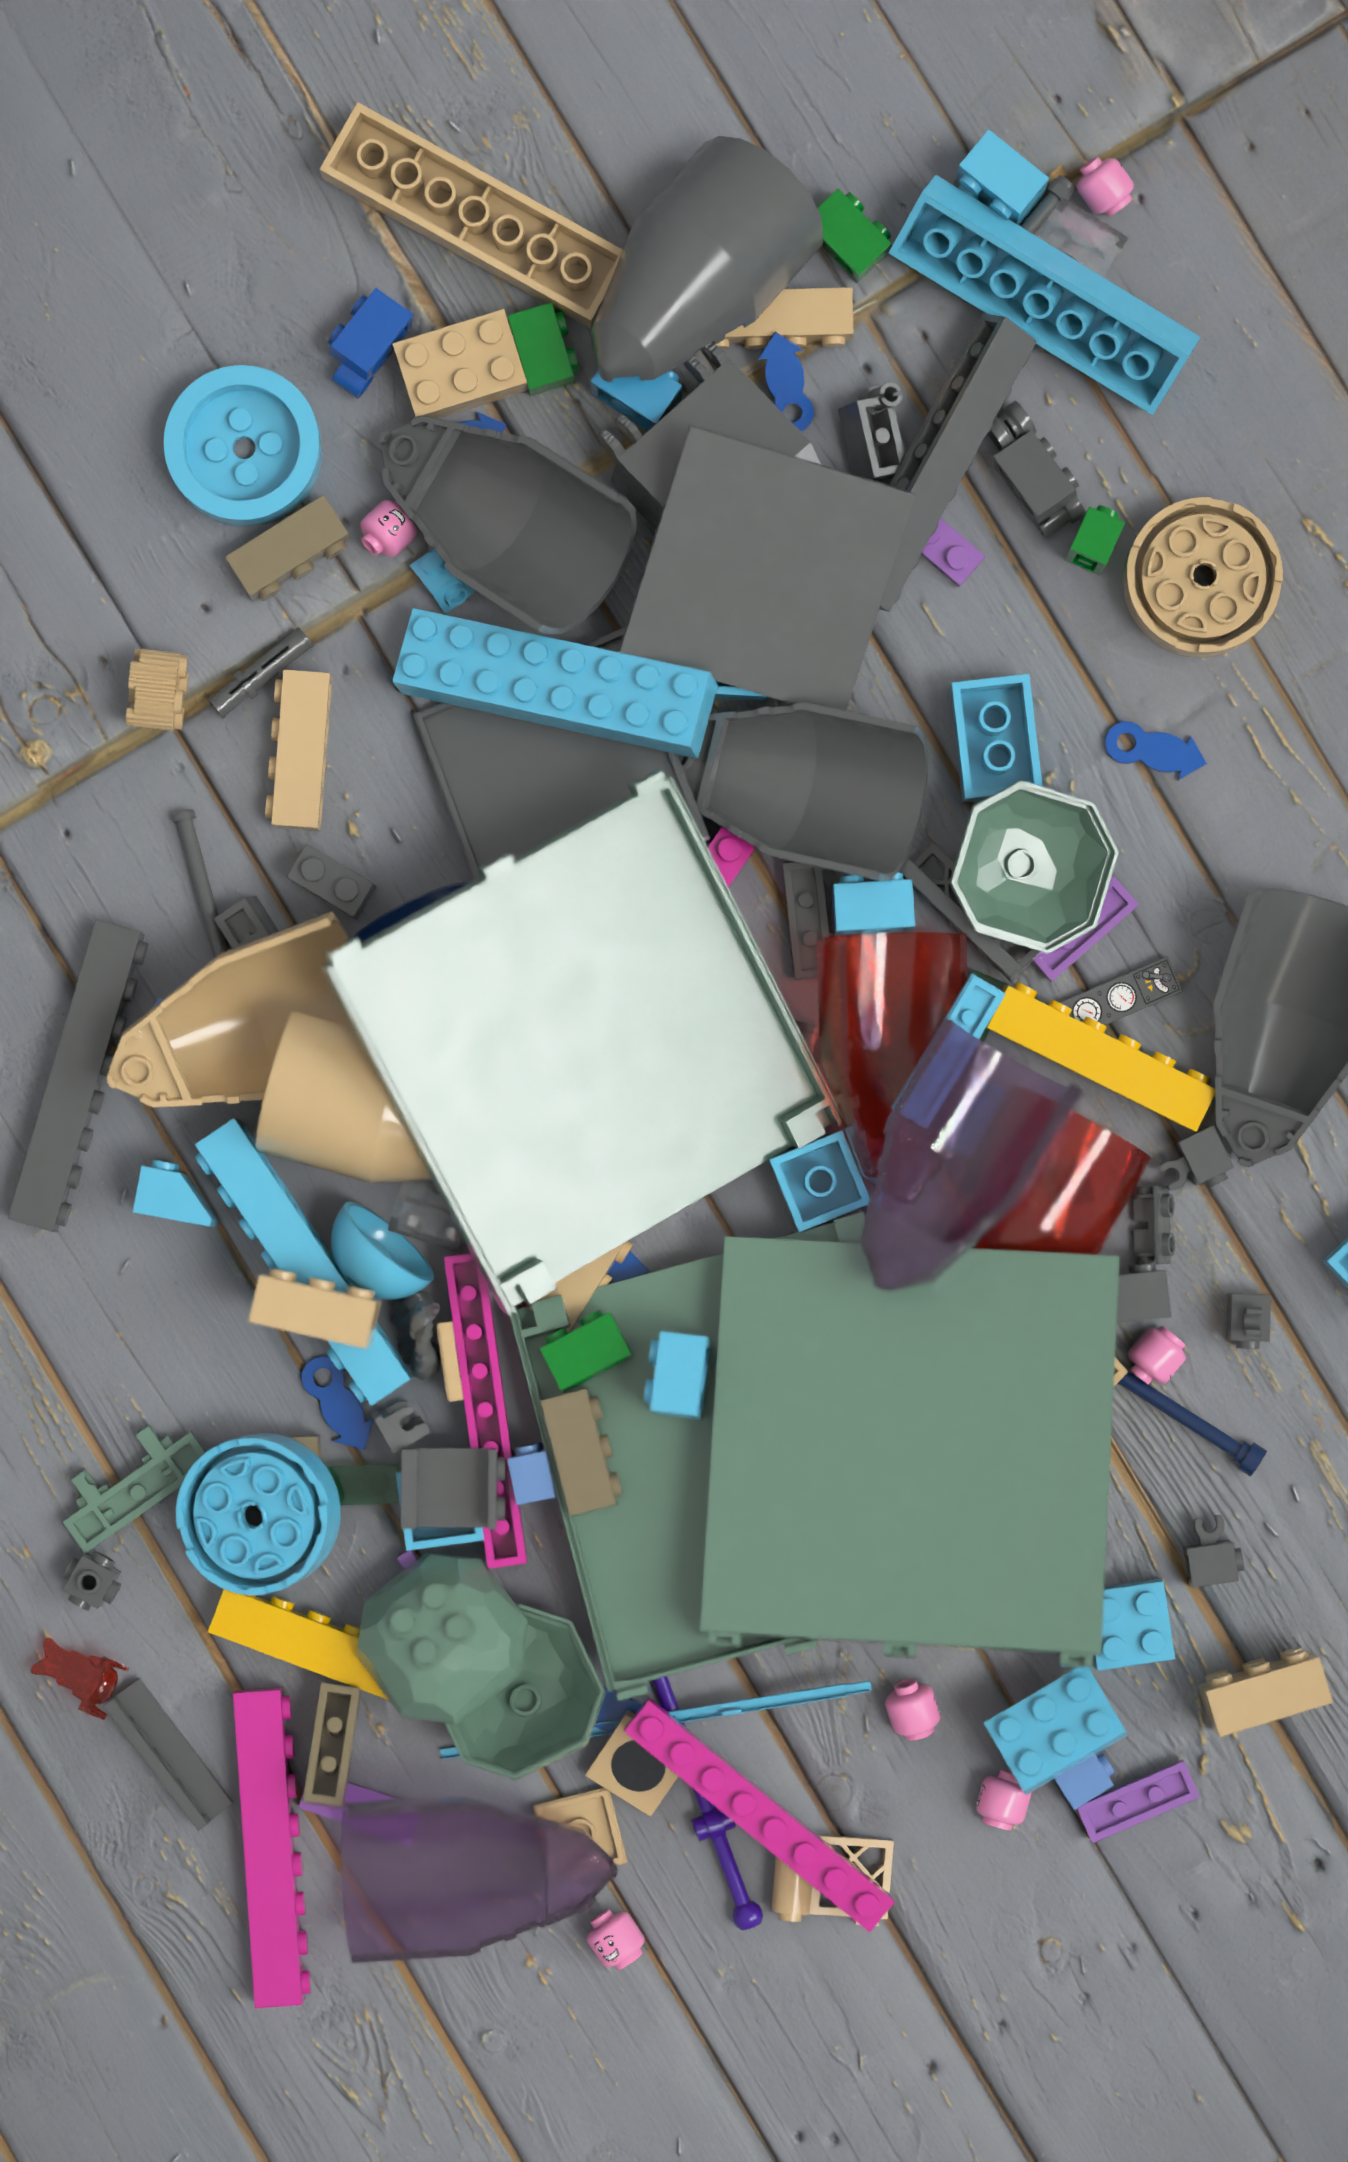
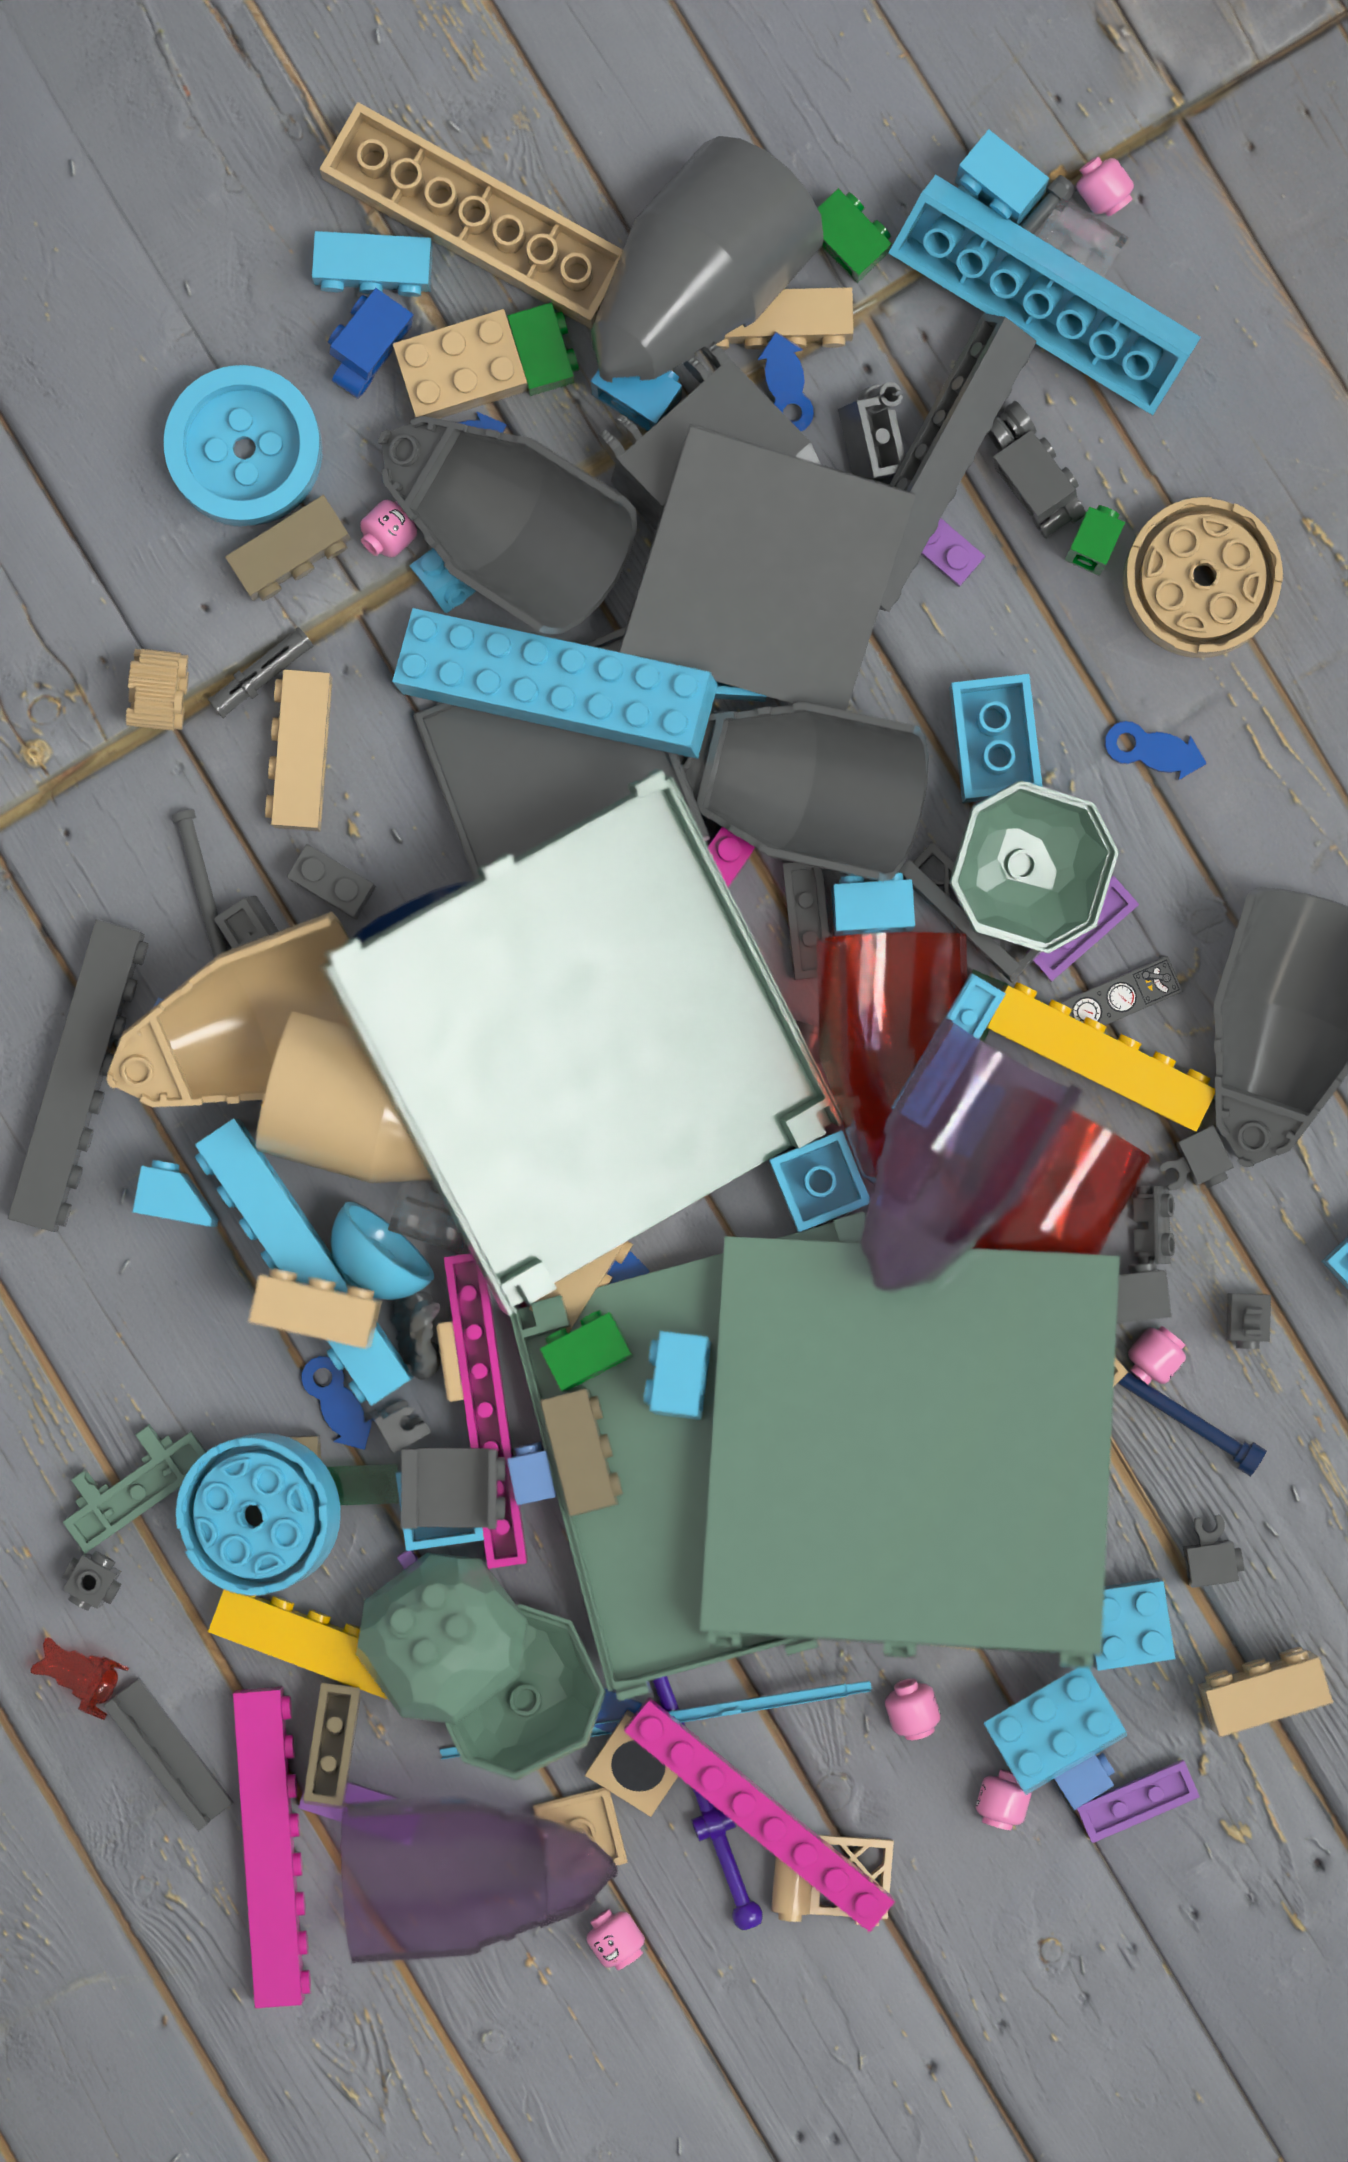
(372, 262): none -> medium azure brick

